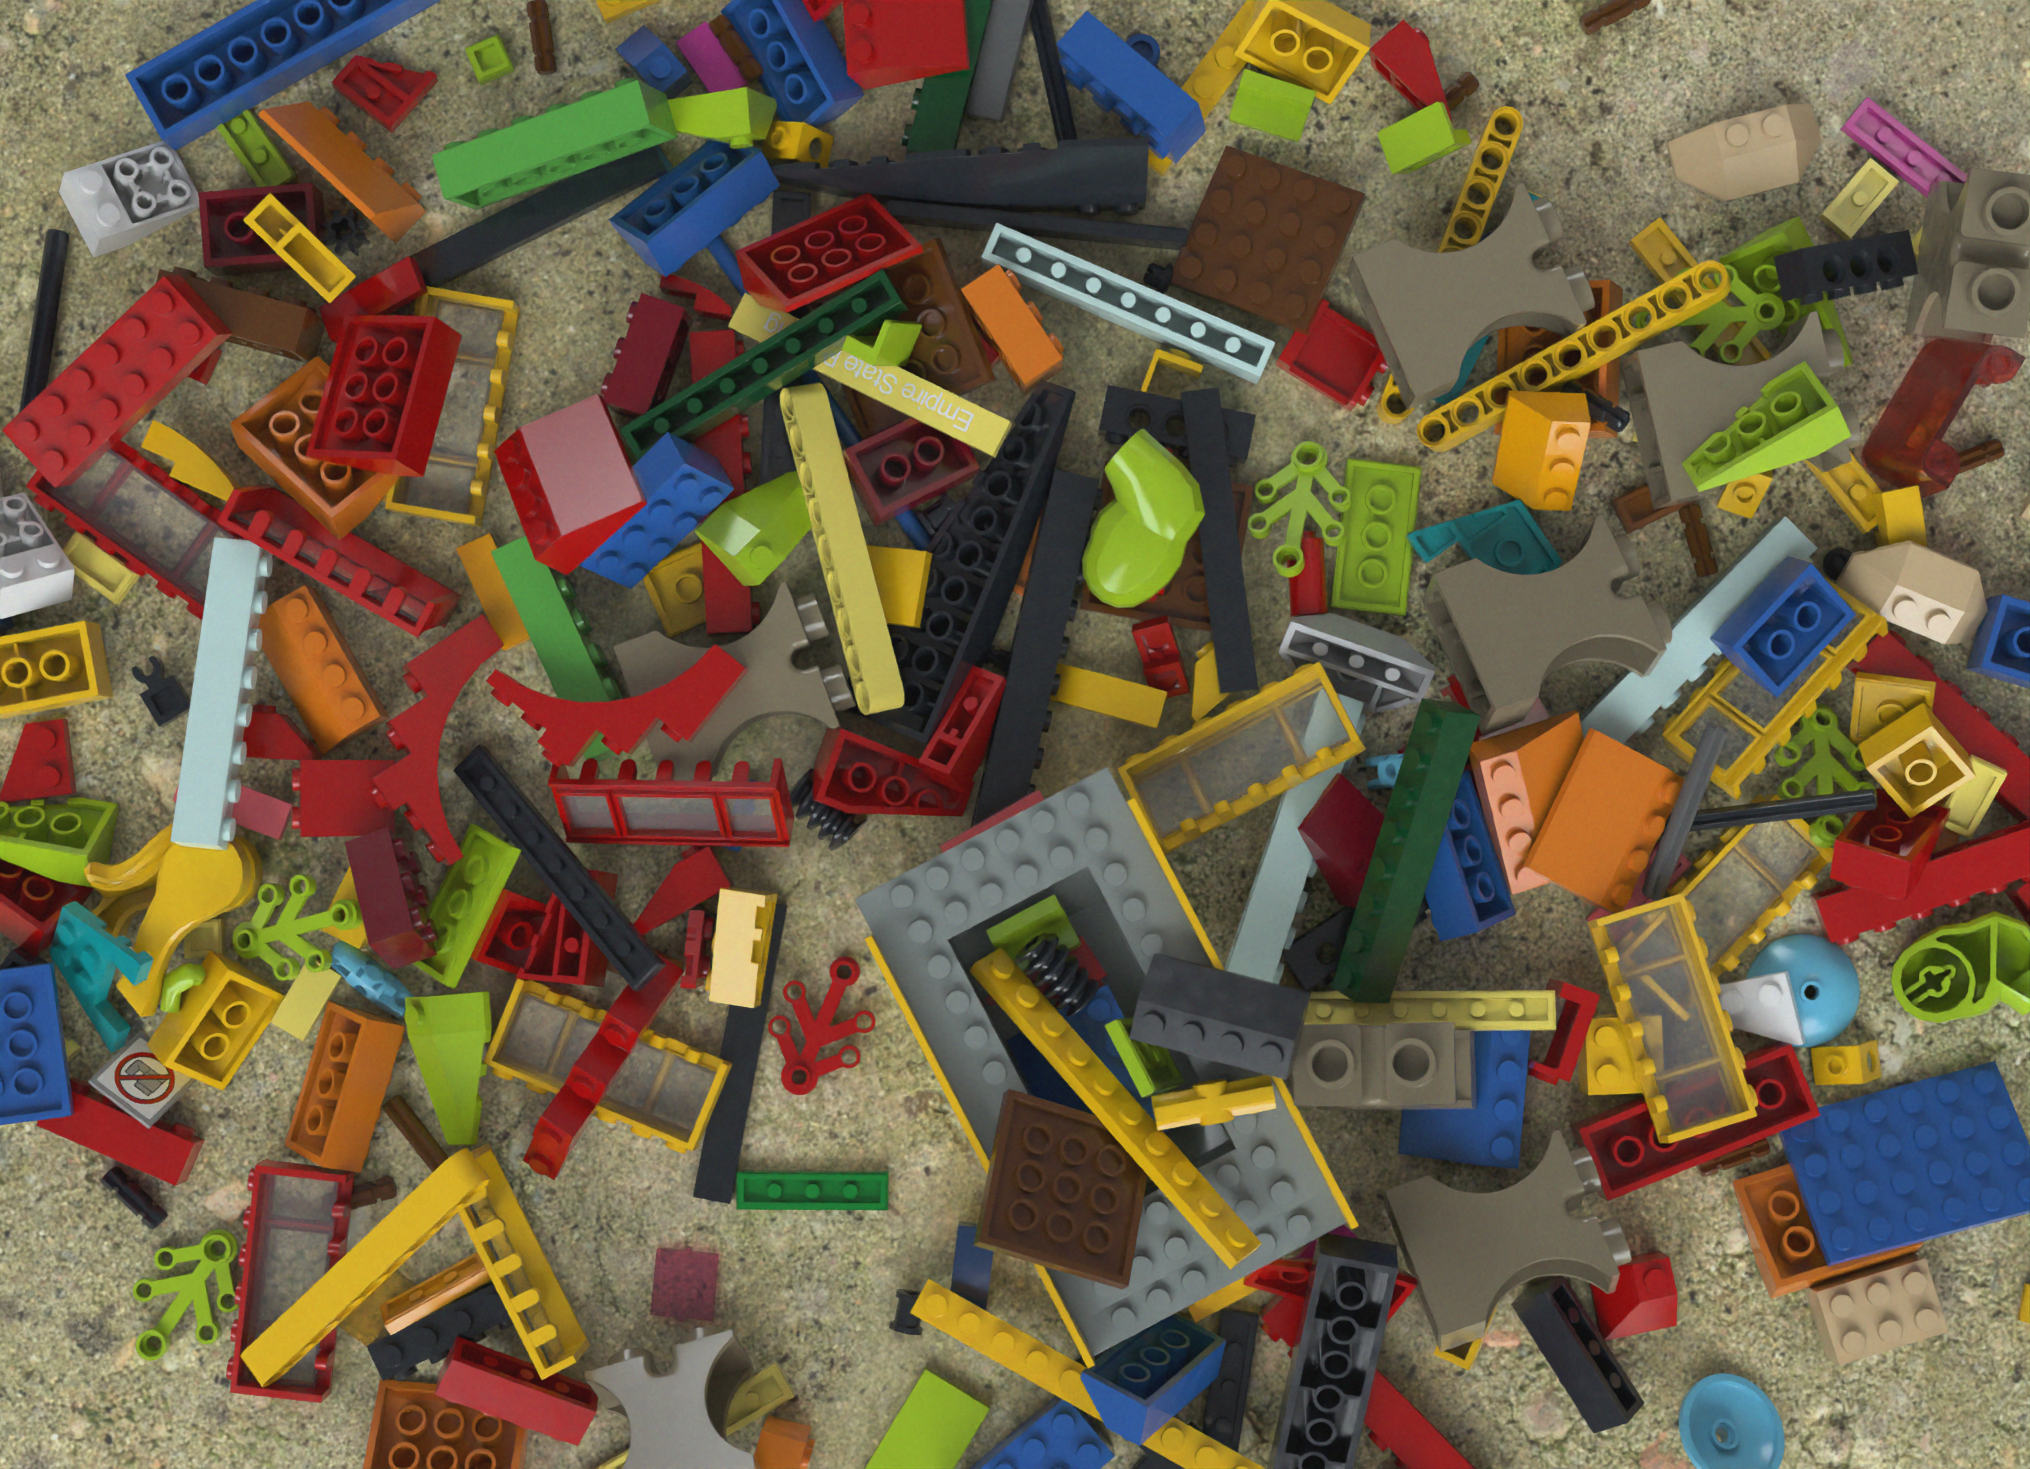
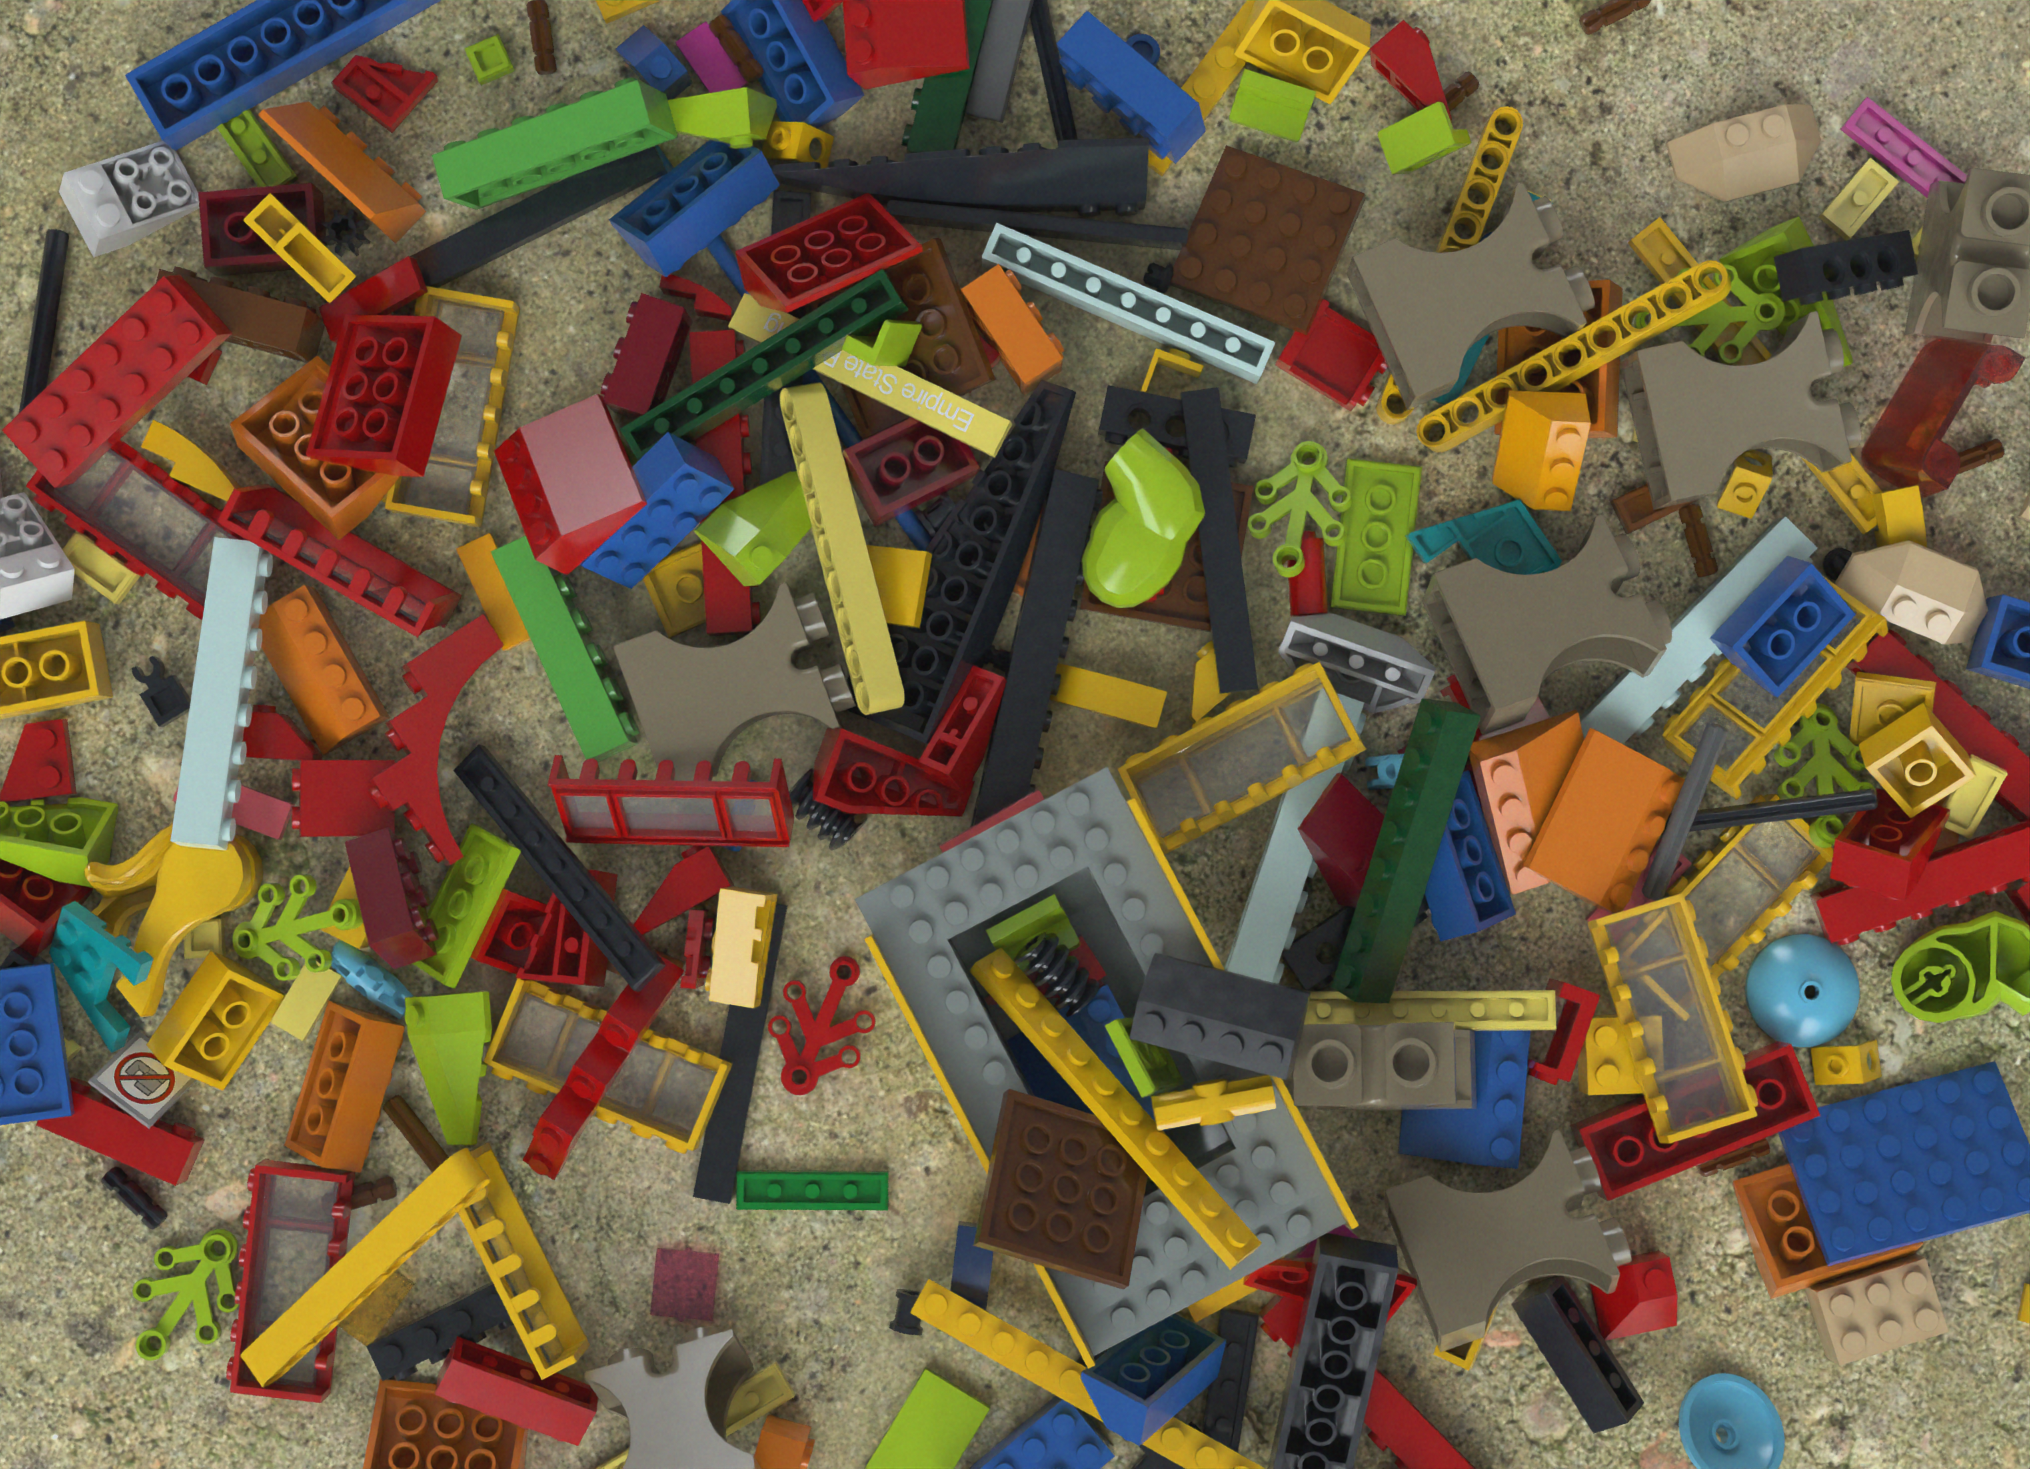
(178, 981): lime arm -> none
(434, 1293): light orange tile -> none
(573, 726): red arch -> none
(1161, 656): red slope -> none
(1600, 408): black axle -> none
(1764, 1007): white wing -> none
(1784, 426): lime wedge -> none

